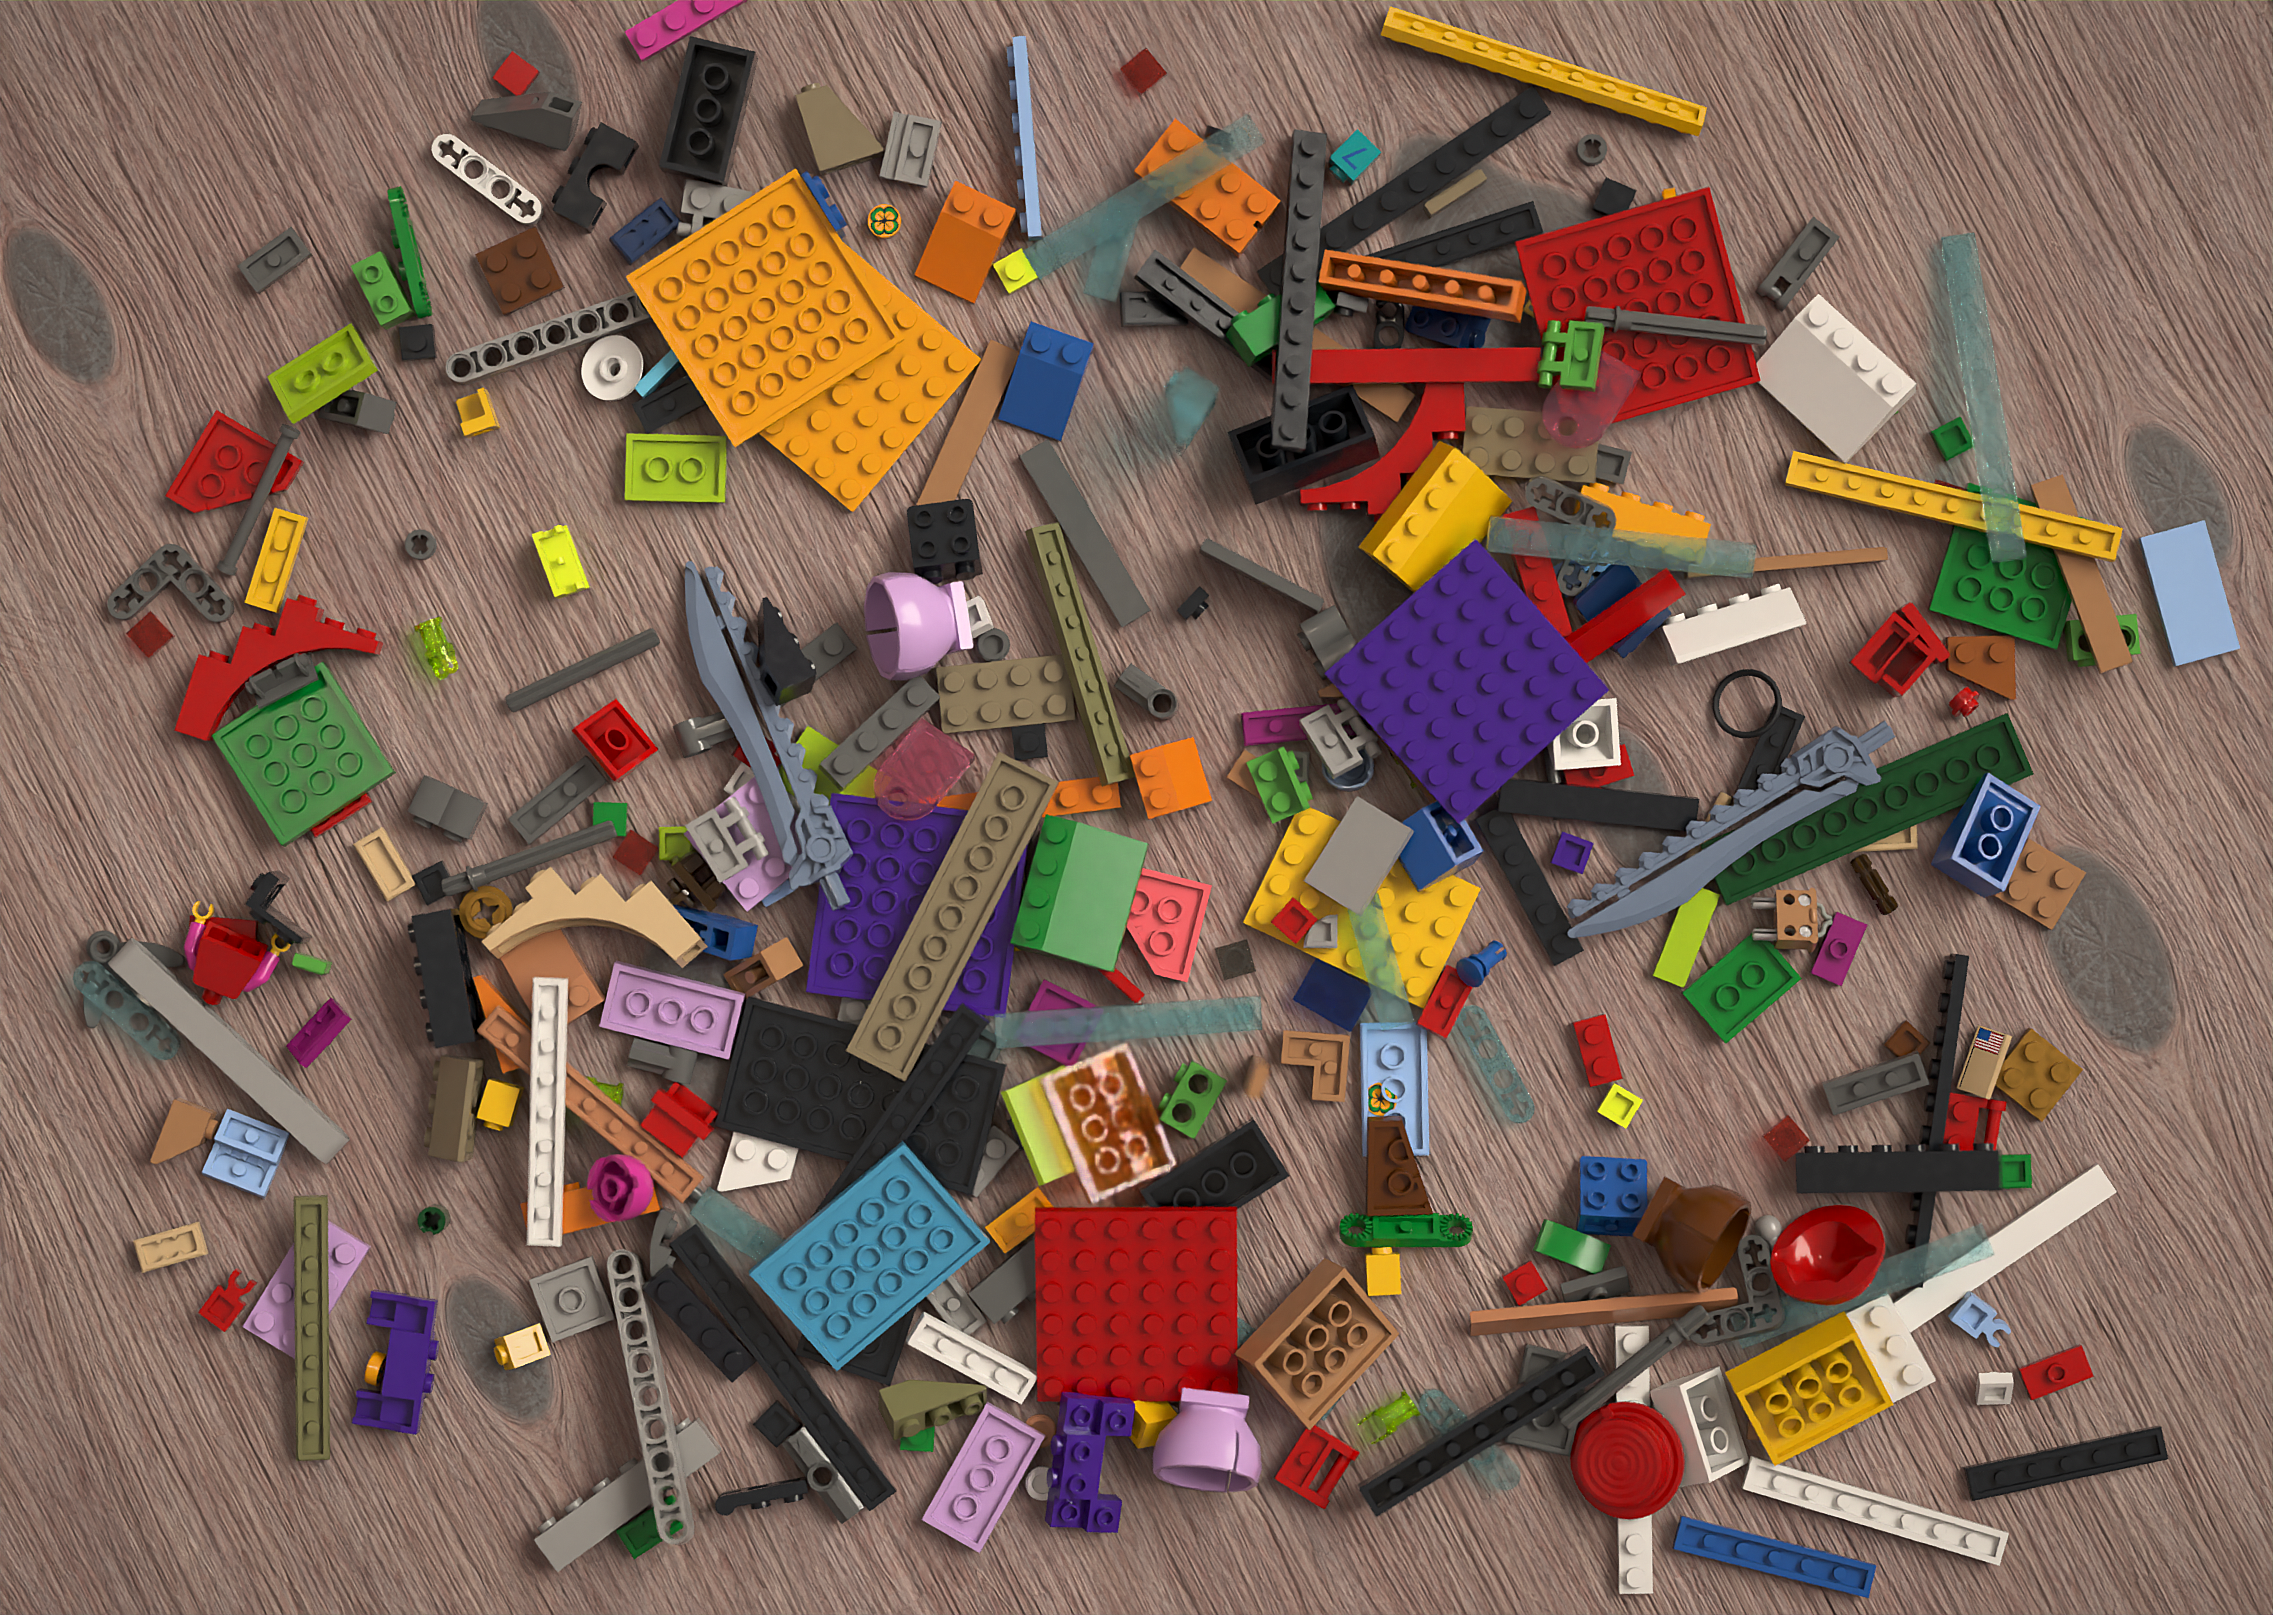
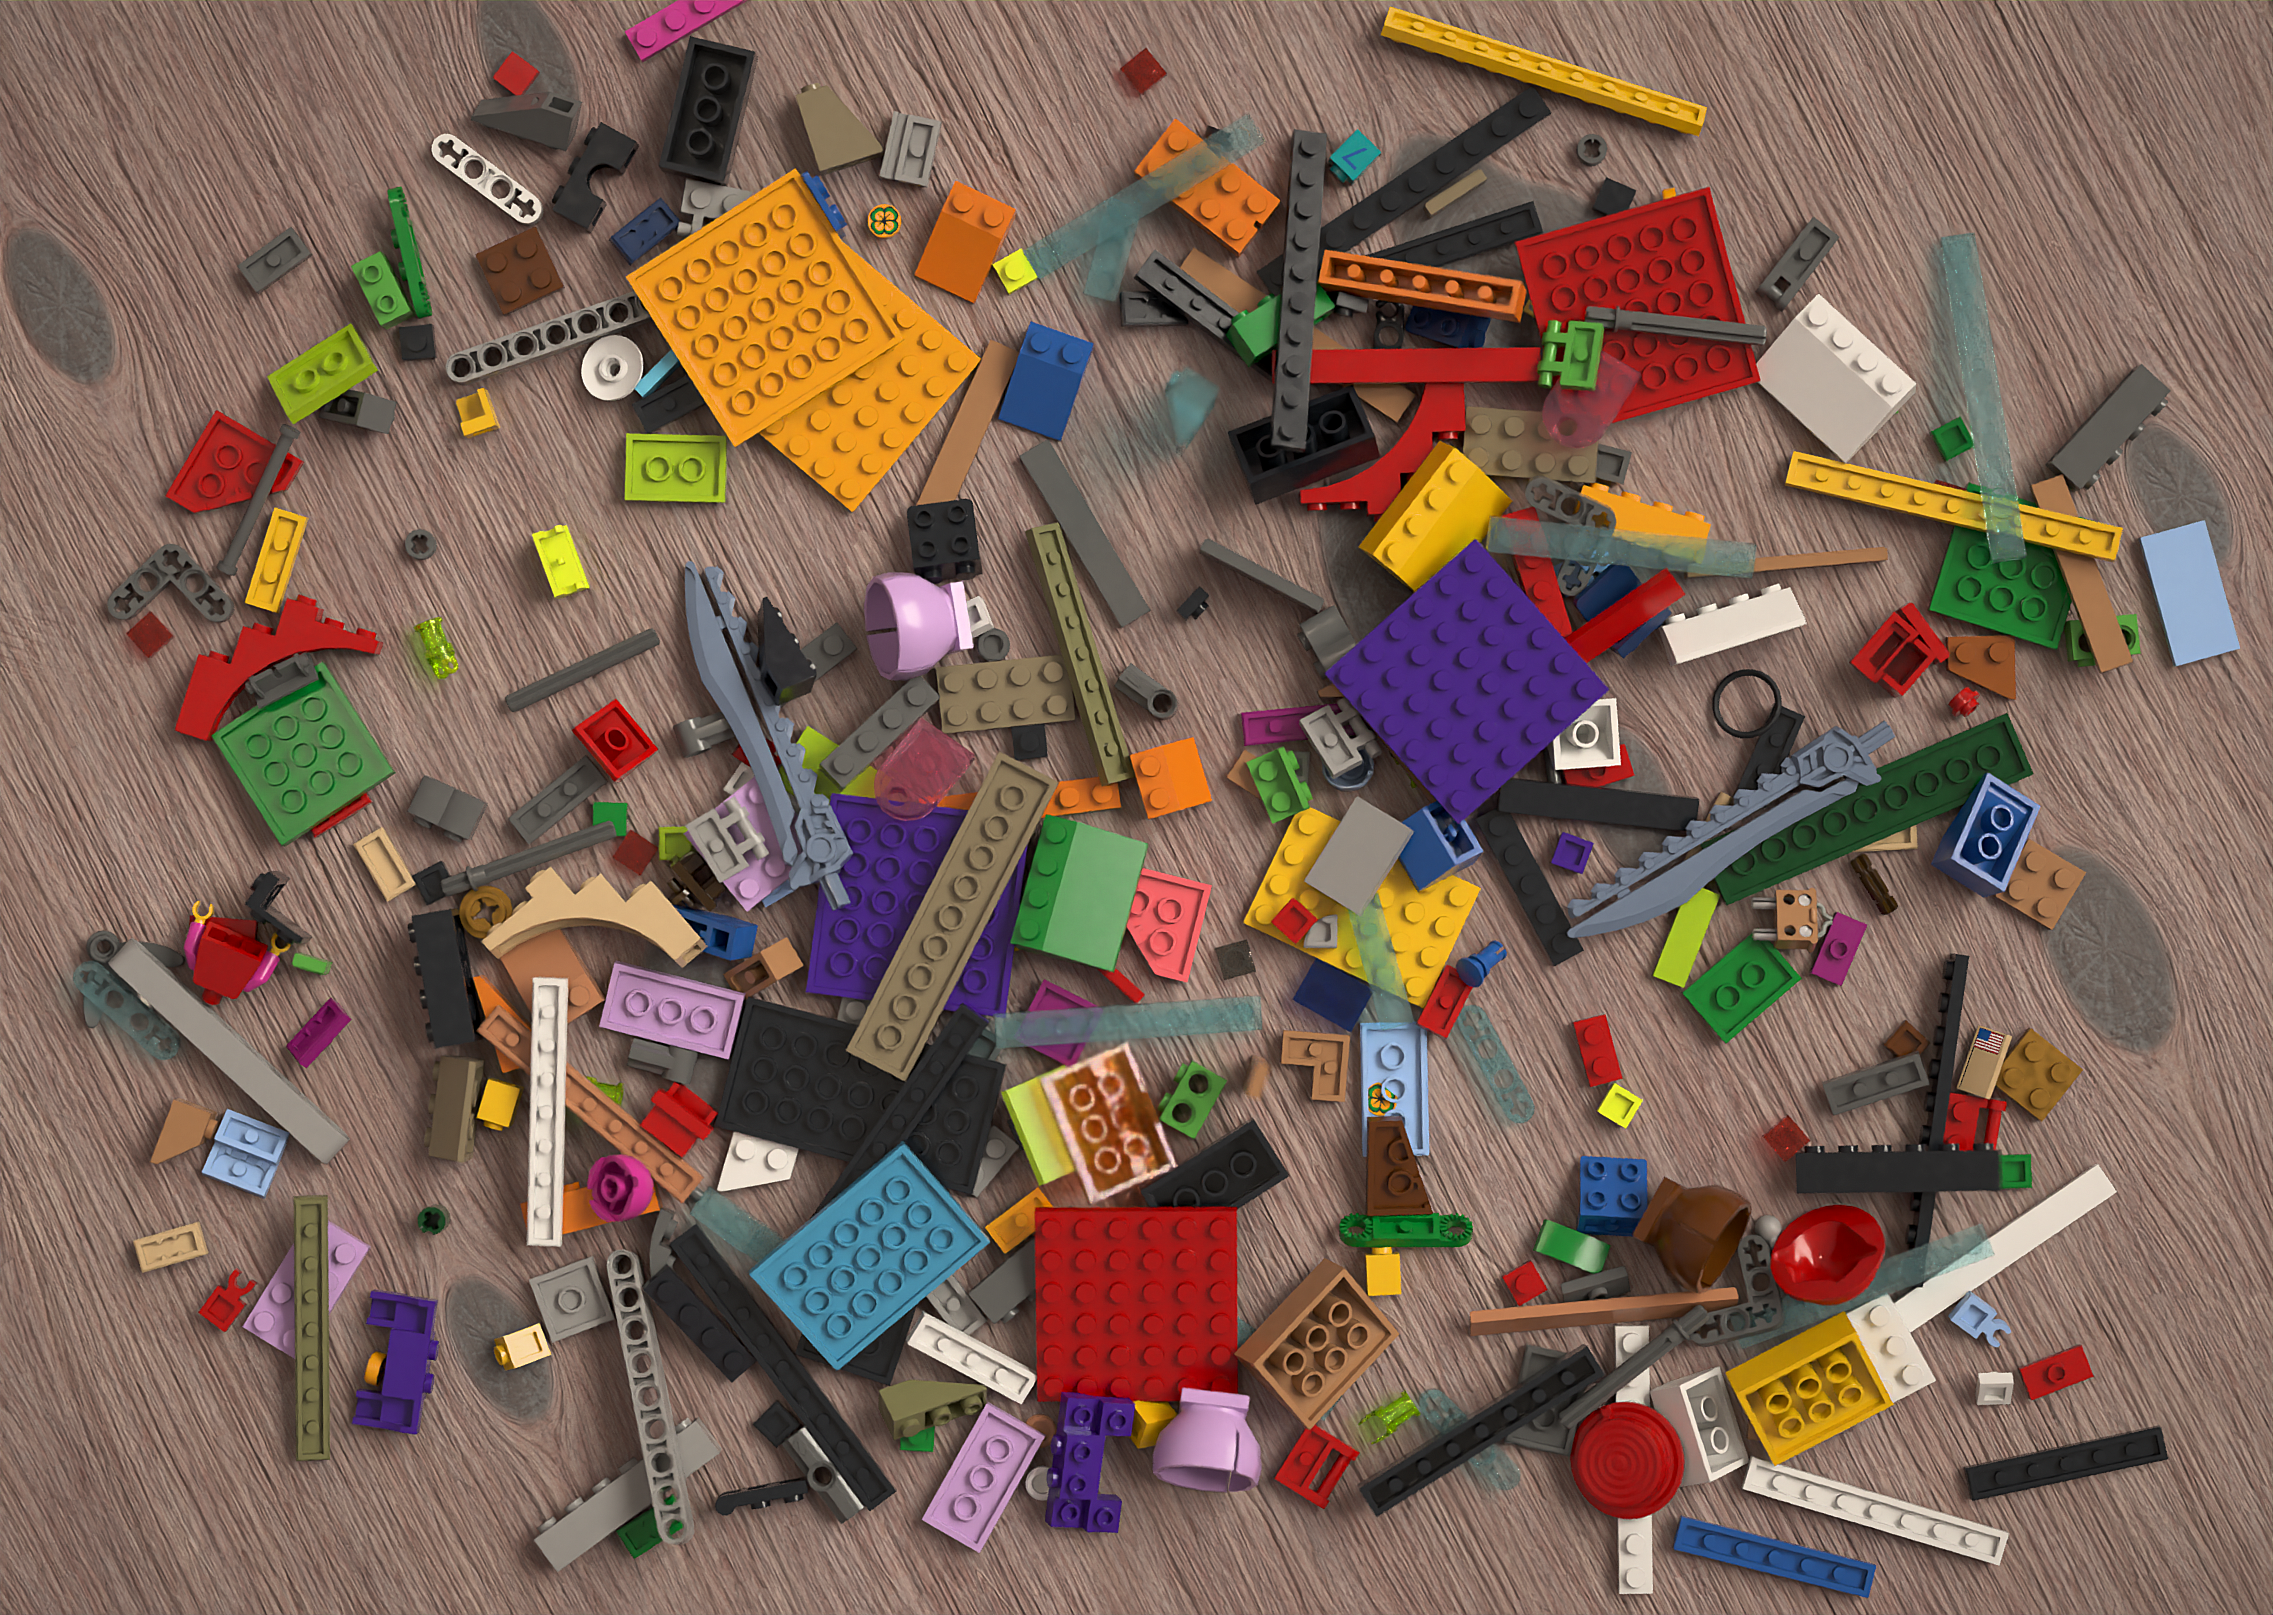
(1023, 124): light blue plate -> none
(2108, 428): none -> dark grey brick

